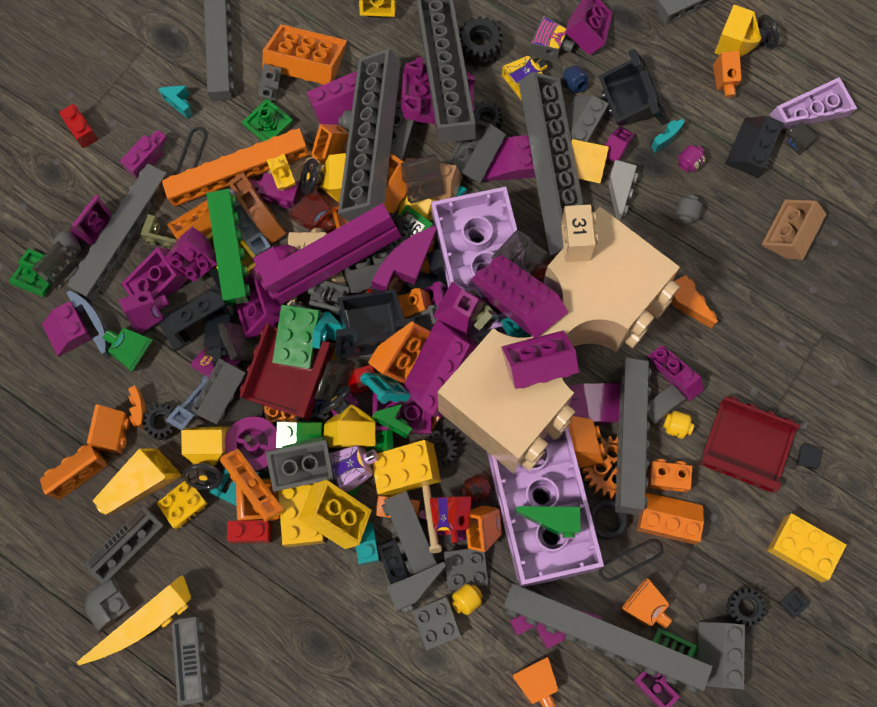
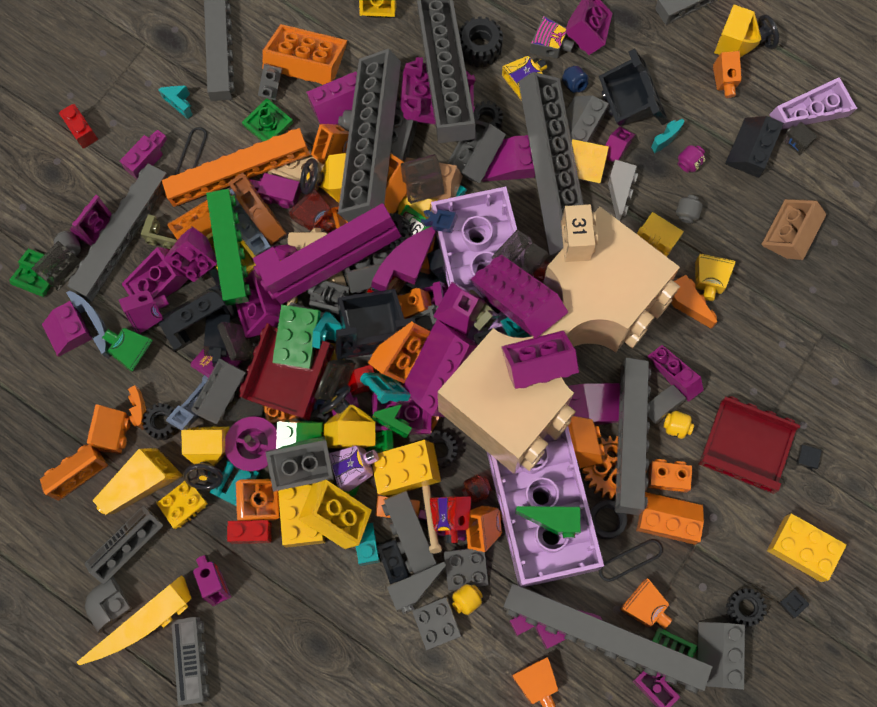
(210, 581): none -> magenta torso
(251, 485): orange hinge -> none
(281, 172): yellow hips -> none
(441, 221): none -> dark blue plate
(660, 233): none -> yellow hinge
(712, 275): none -> yellow torso

